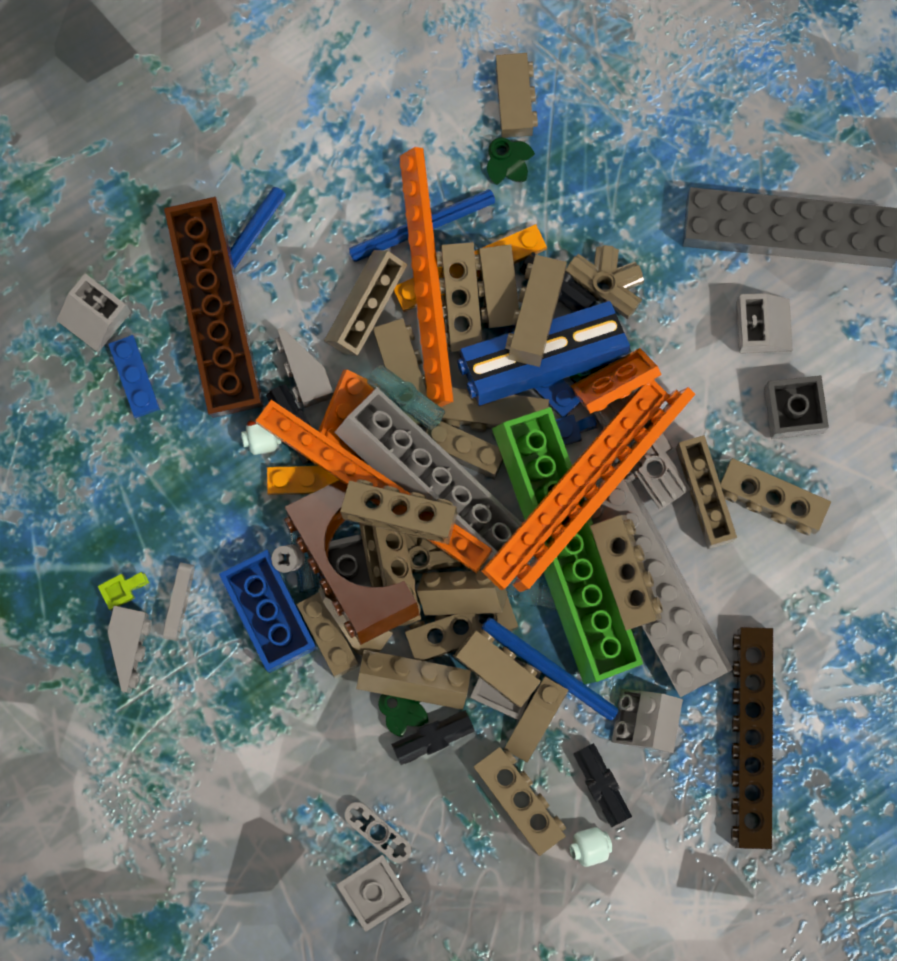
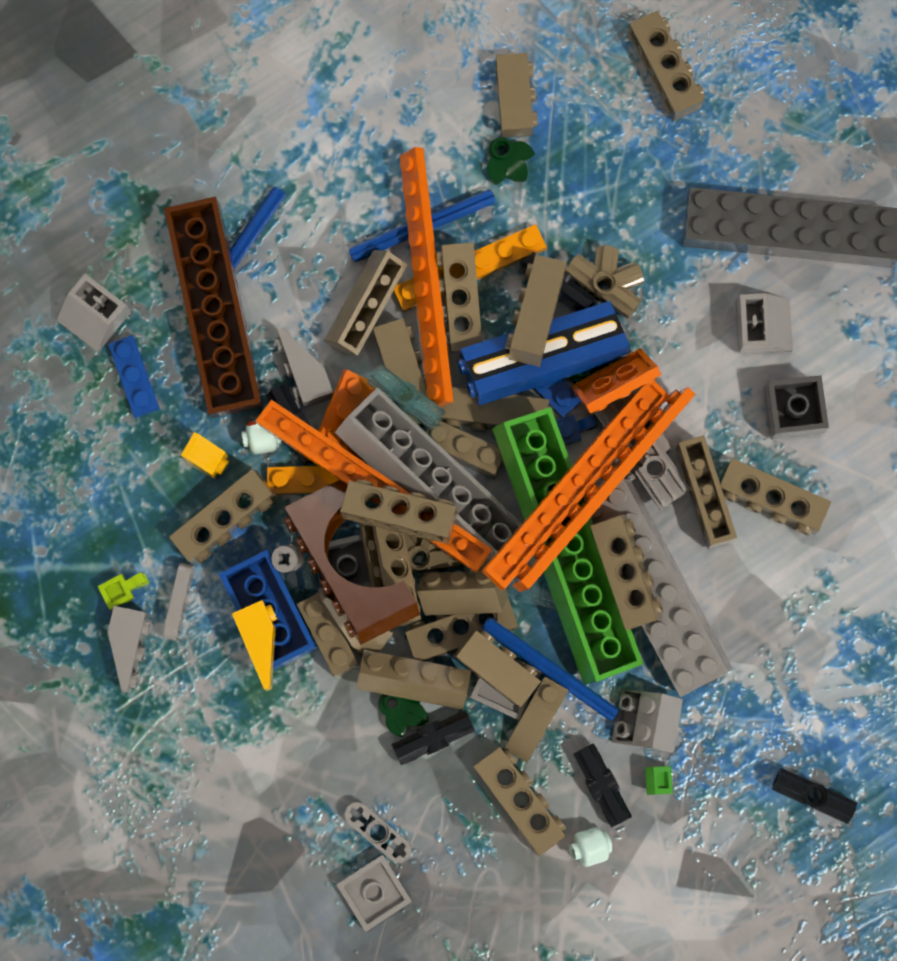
(187, 536): none -> dark tan brick
(205, 456): none -> yellow slope
(258, 634): none -> yellow slope
(497, 285): dark tan brick -> none
(658, 780): none -> bright green plate
(677, 102): none -> dark tan brick
(762, 641): dark brown brick -> none
(830, 803): none -> black piece

